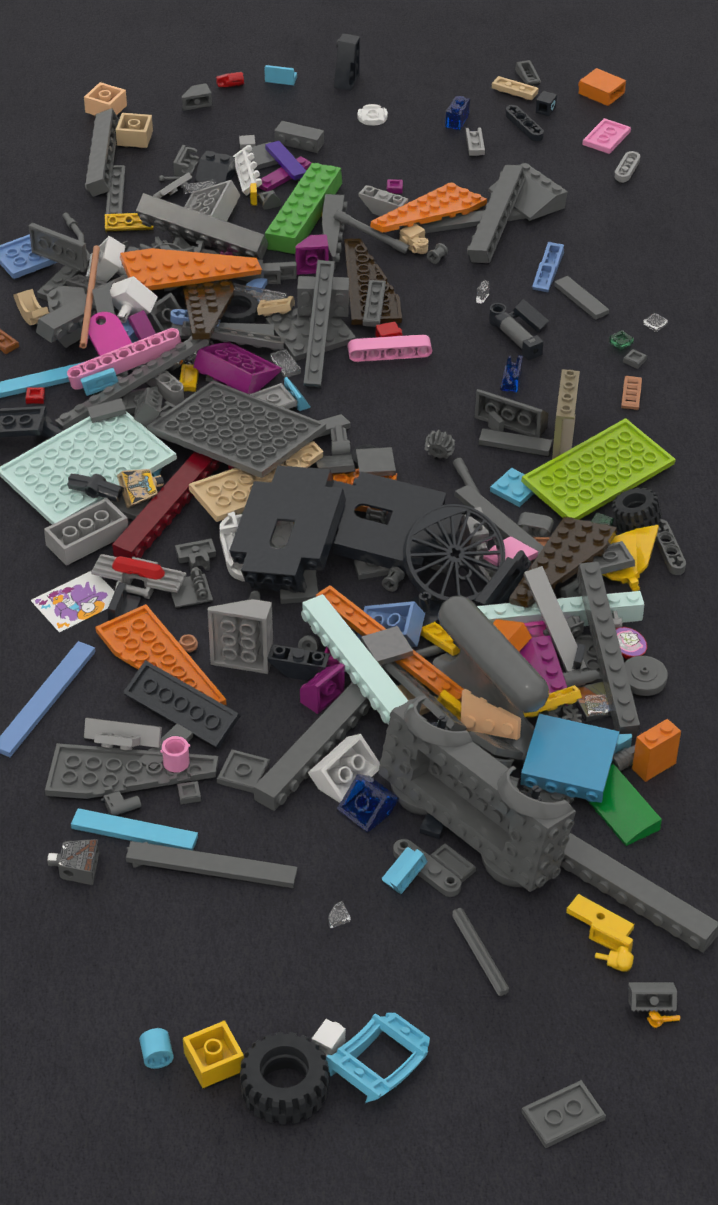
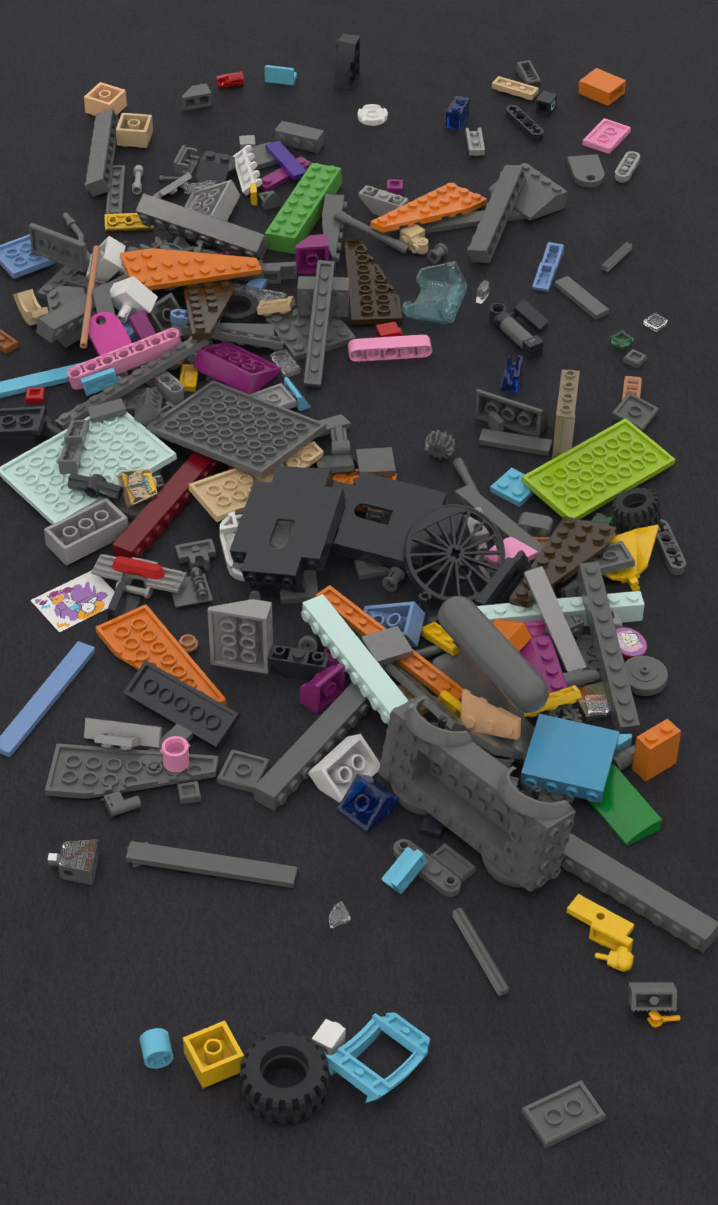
(74, 444): none -> dark grey slope
(133, 830): medium azure tile -> none
(137, 186): none -> light grey bar
(374, 303): dark grey tile -> none
(440, 294): none -> clear light blue windscreen
(579, 656): black tile -> none
(586, 170): none -> dark grey tile
(616, 257): none -> dark grey axle
(635, 410): none -> dark grey tile

